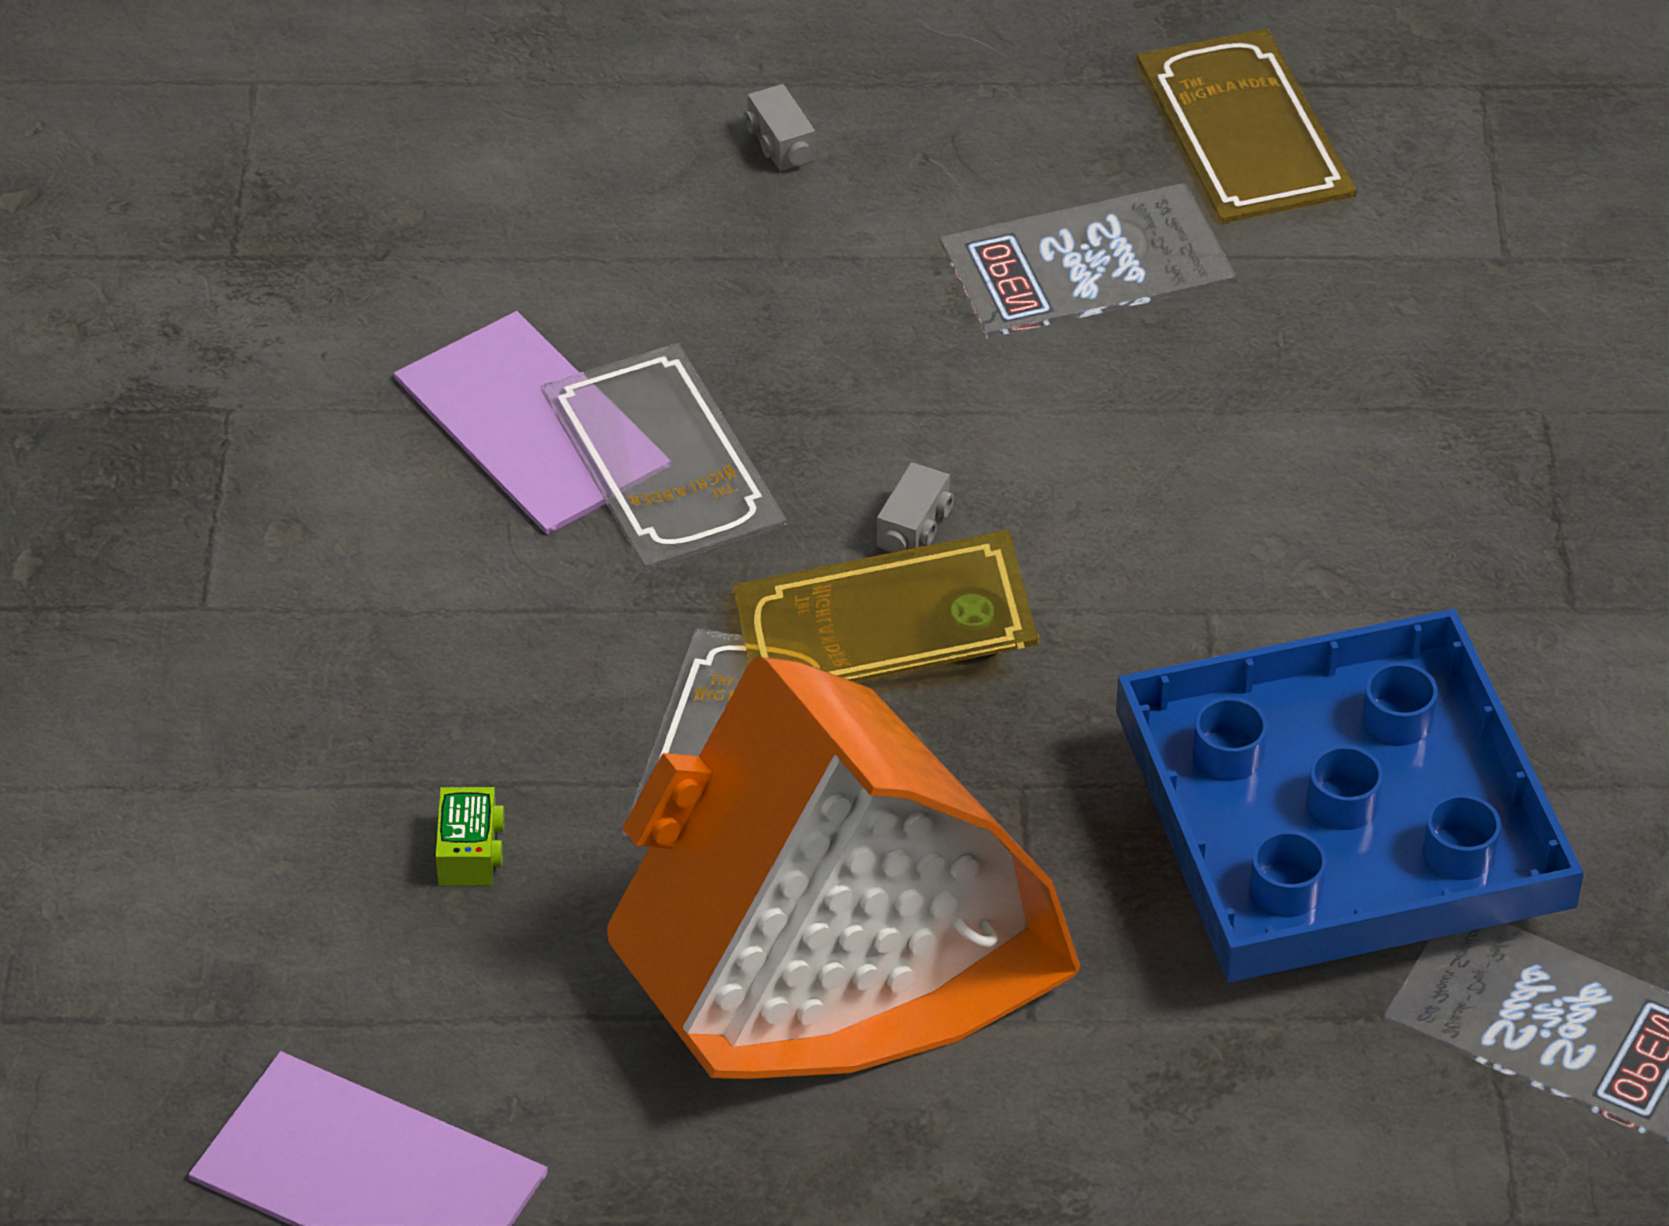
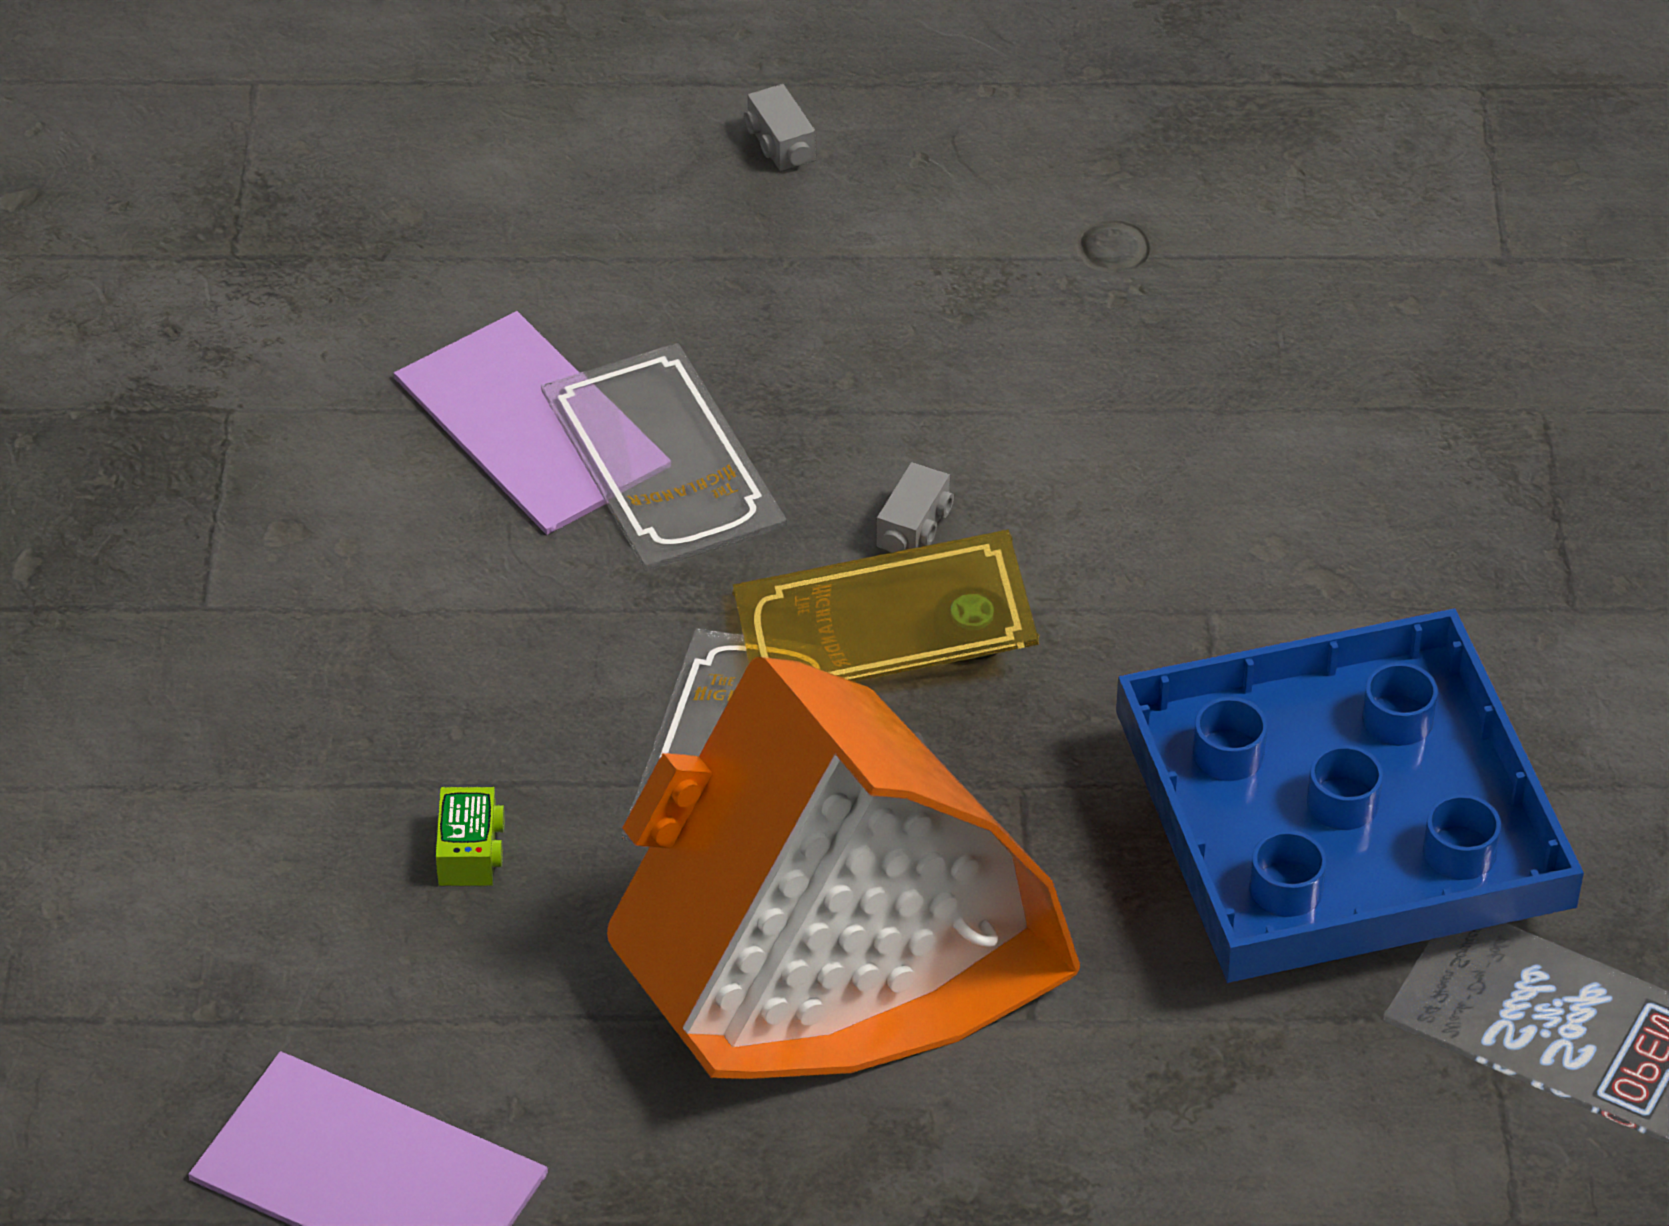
(1087, 260): clear piece -> none
(1245, 125): clear yellow piece -> none

